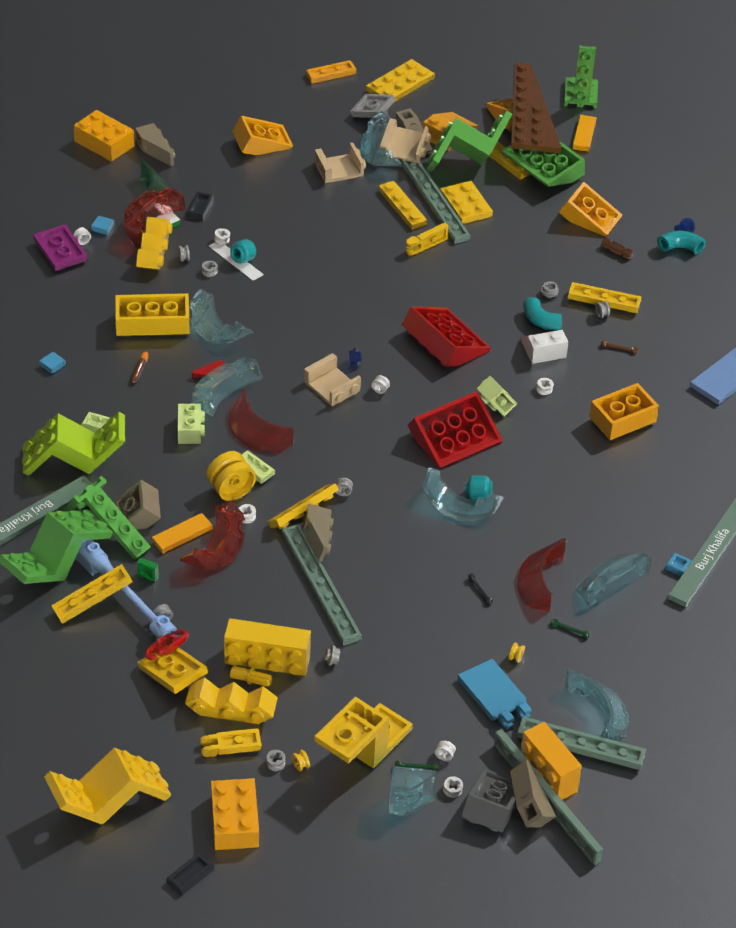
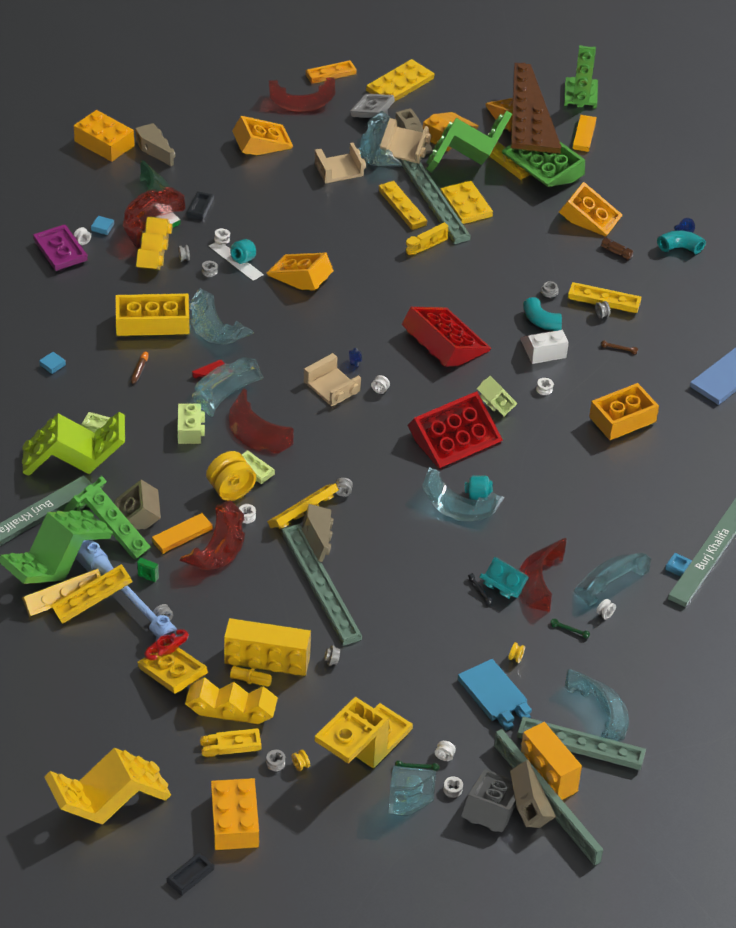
(43, 599): none -> yellow plate
(302, 103): none -> clear red windscreen
(302, 270): none -> light orange slope
(505, 578): none -> teal bracket
(606, 608): none -> white bush

